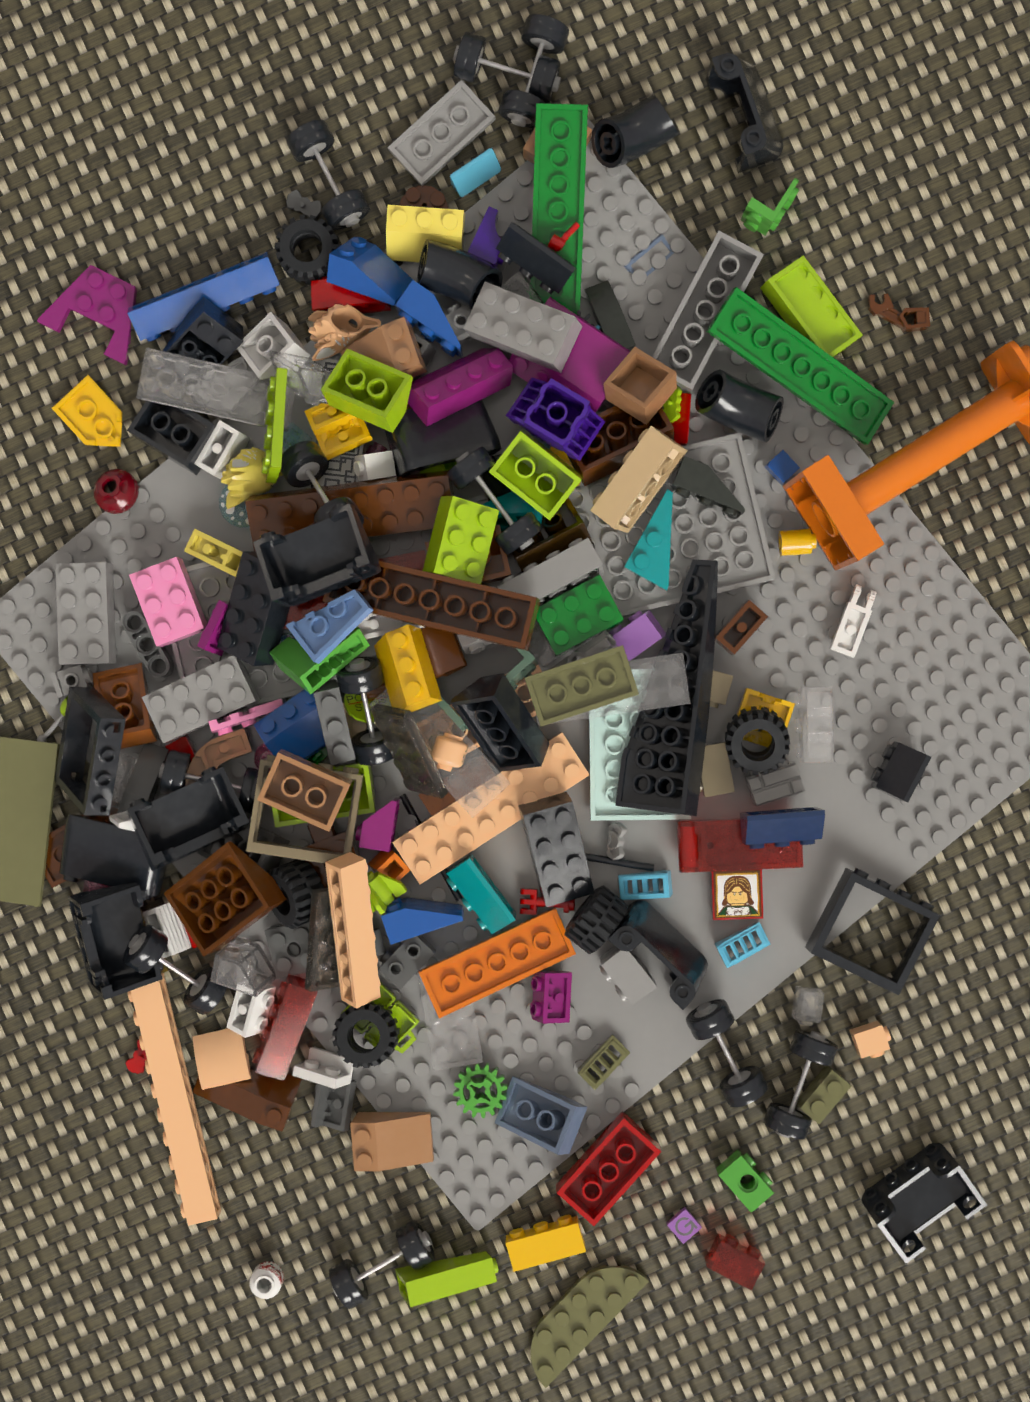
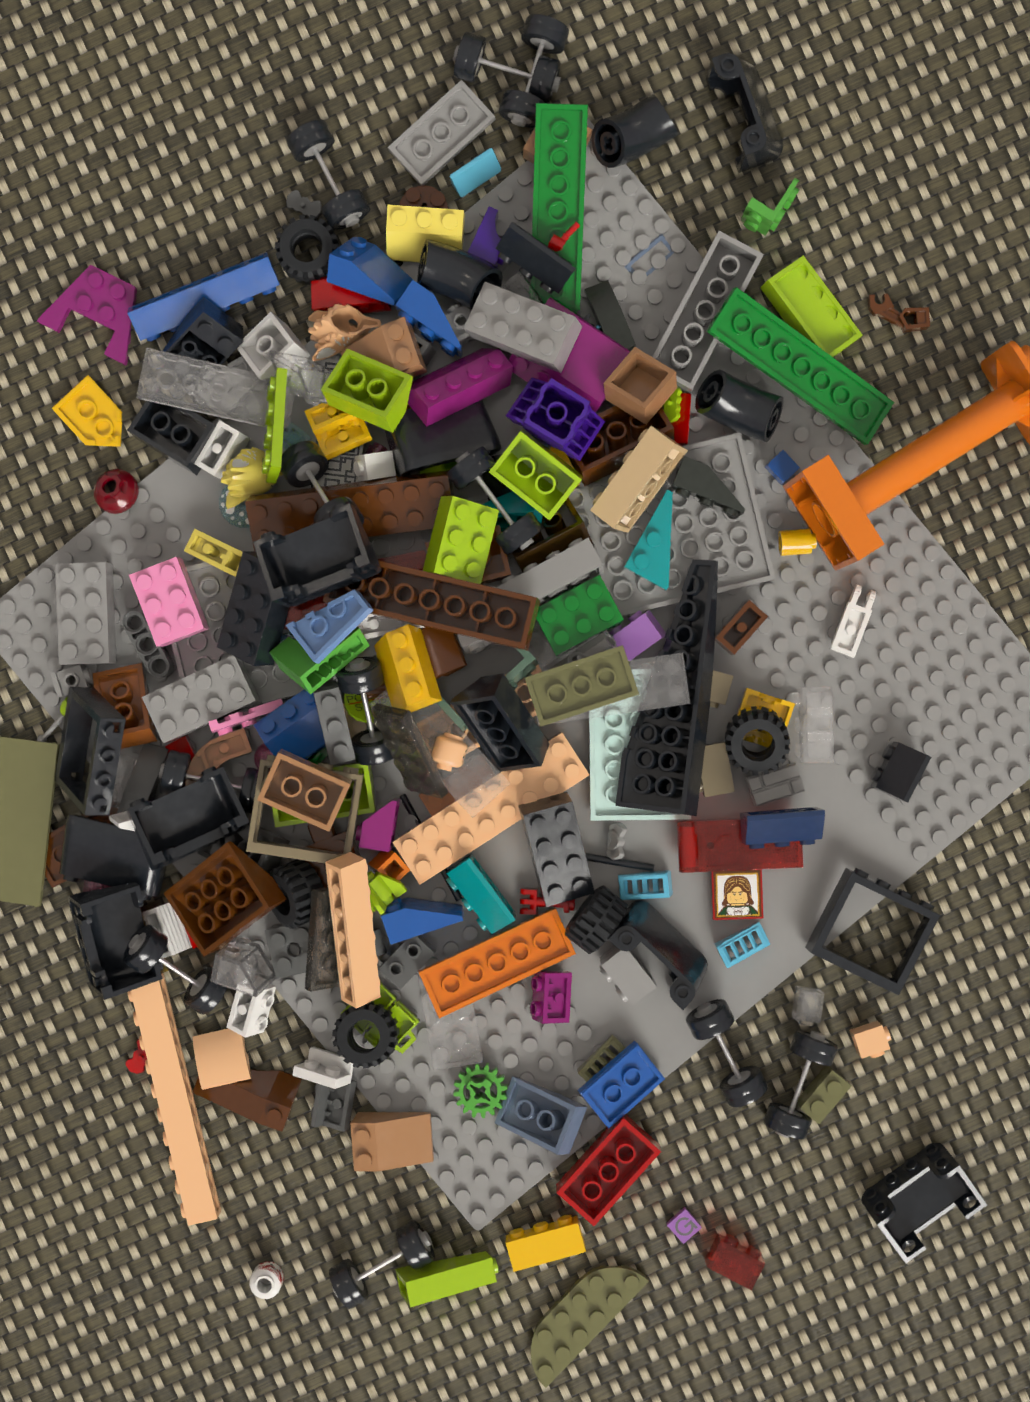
(211, 634): magenta bracket -> none
(285, 1028): clear red brick -> none
(621, 1084): none -> blue tile
(752, 1193): bright green brick -> none

